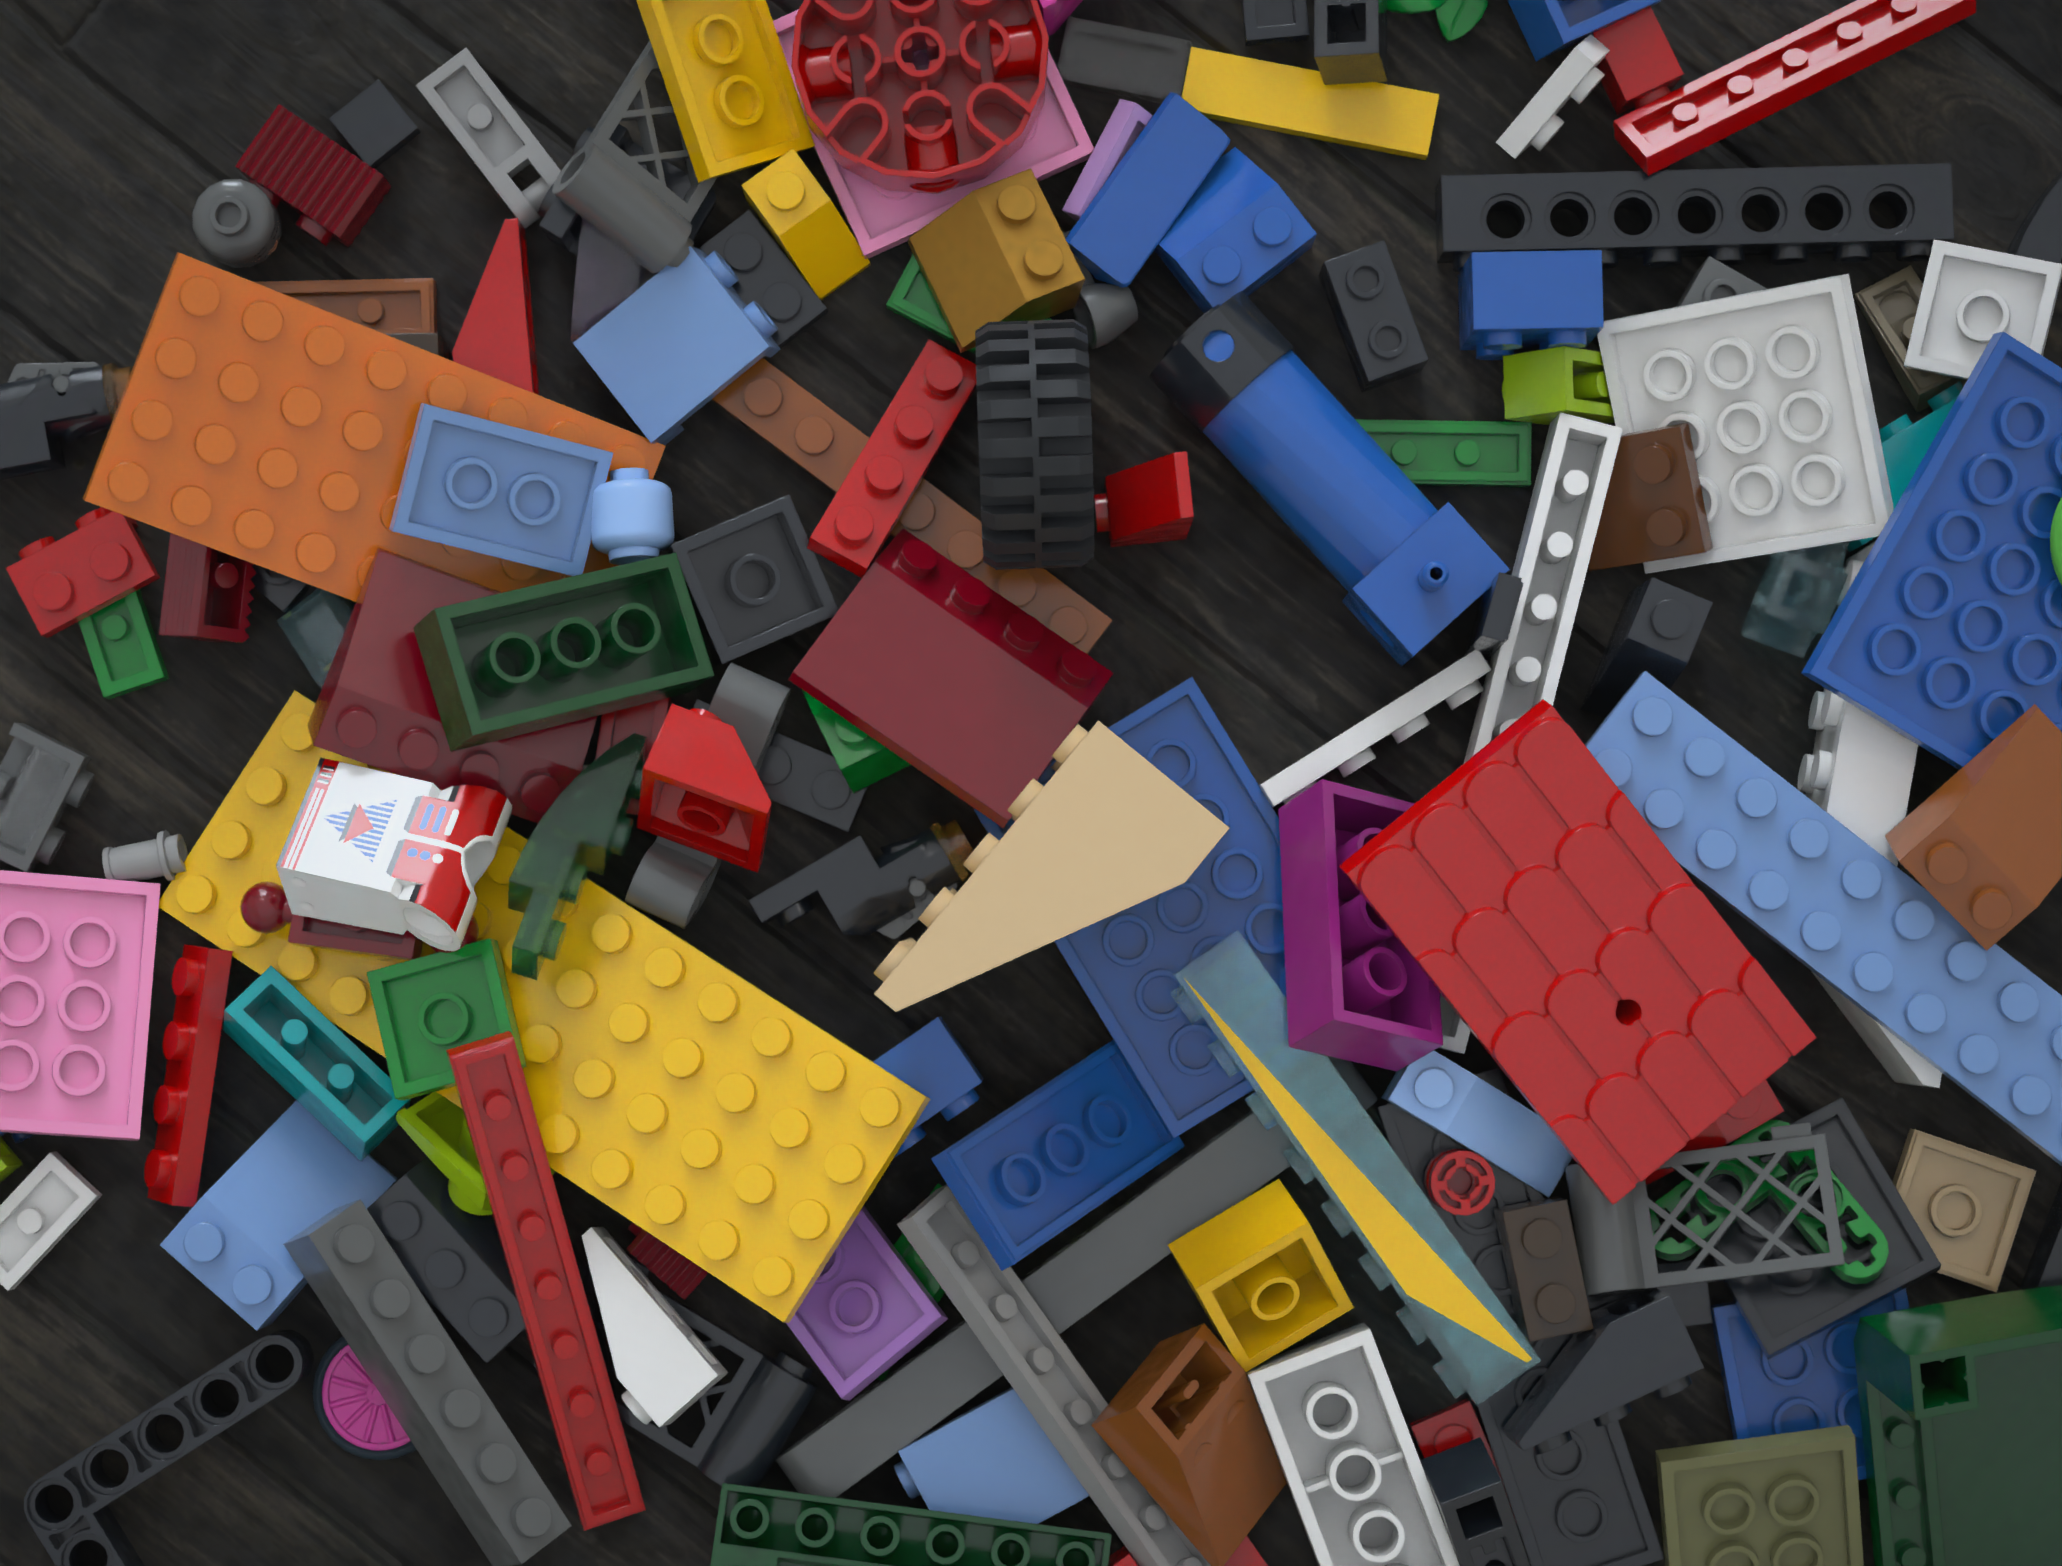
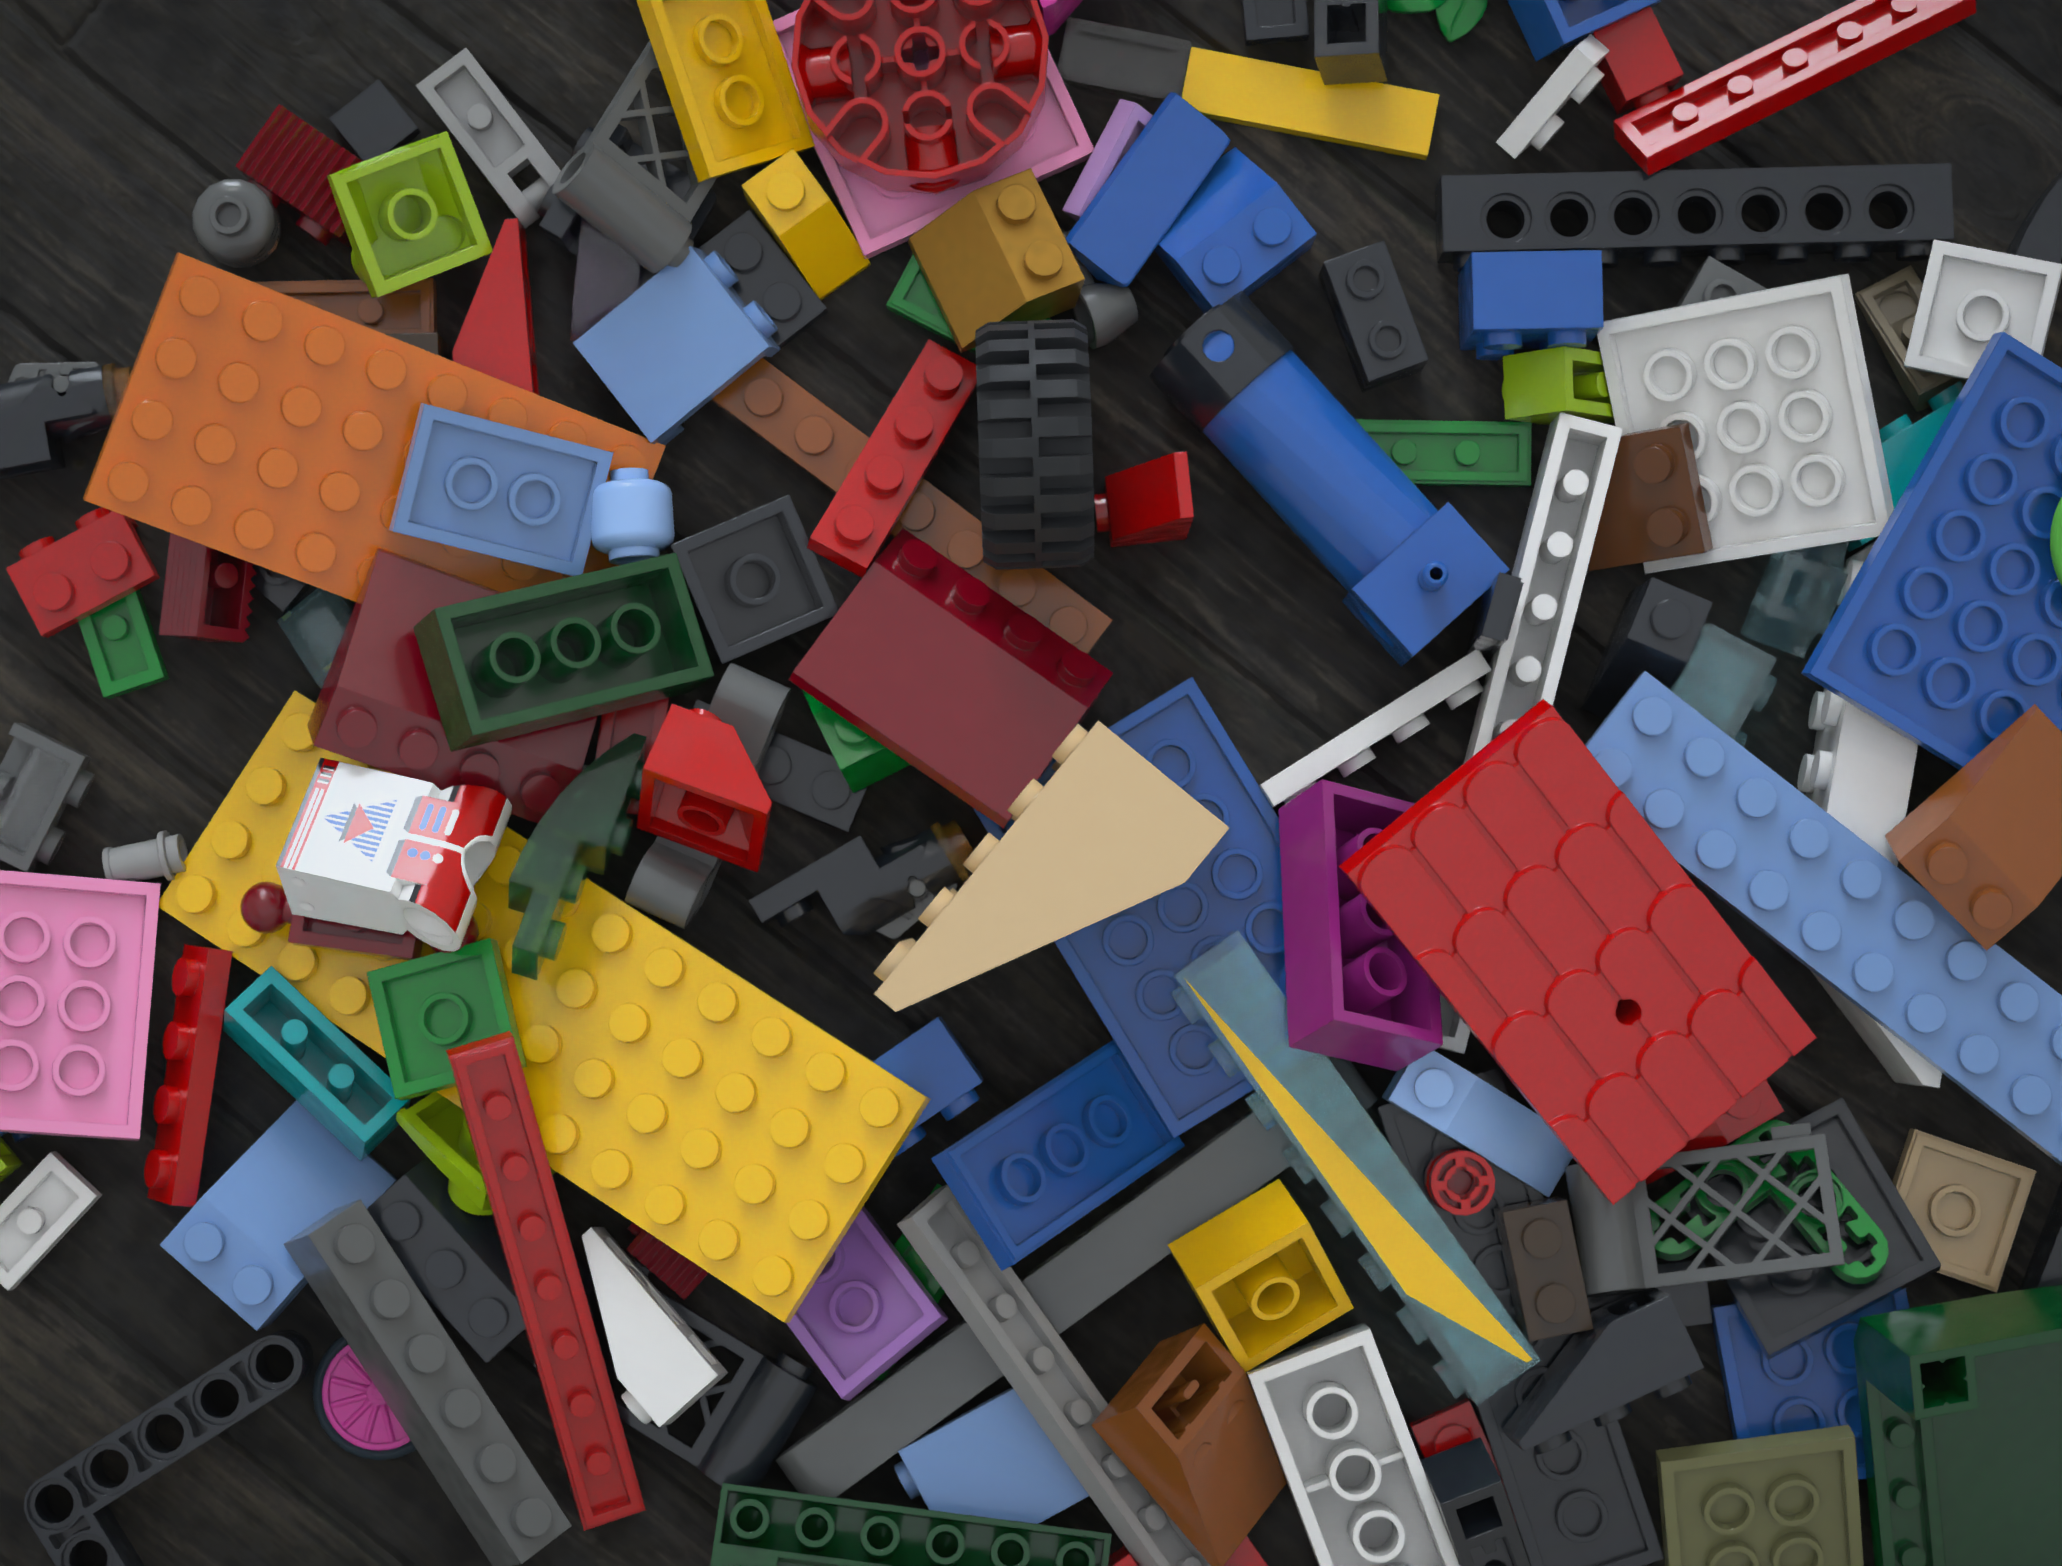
(408, 215): none -> lime slope
(1726, 680): none -> clear light blue brick

